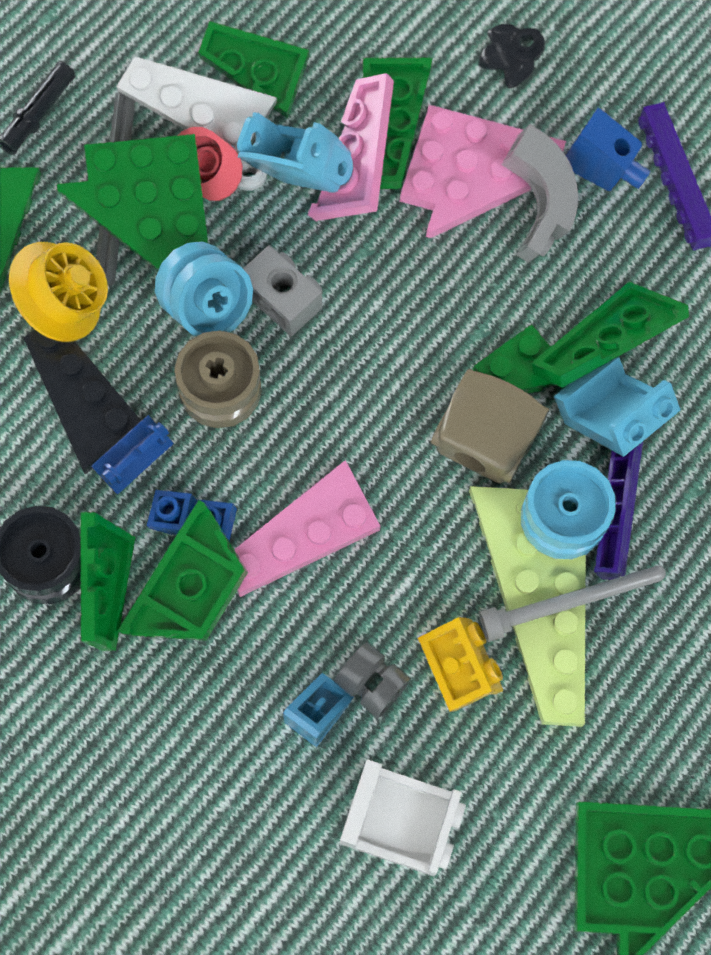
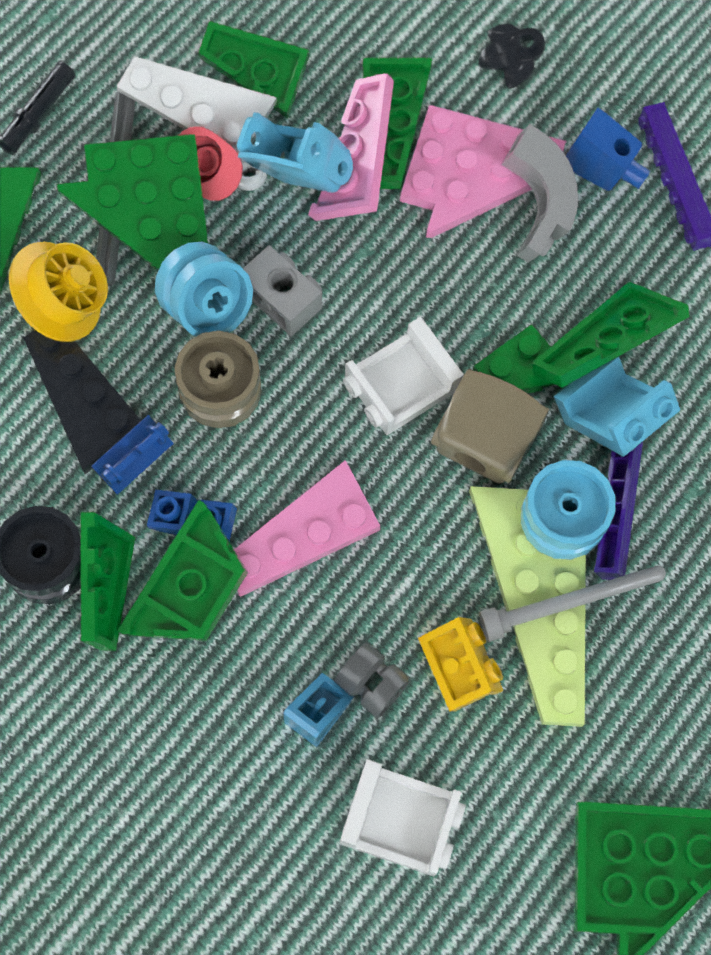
(403, 378): none -> white panel

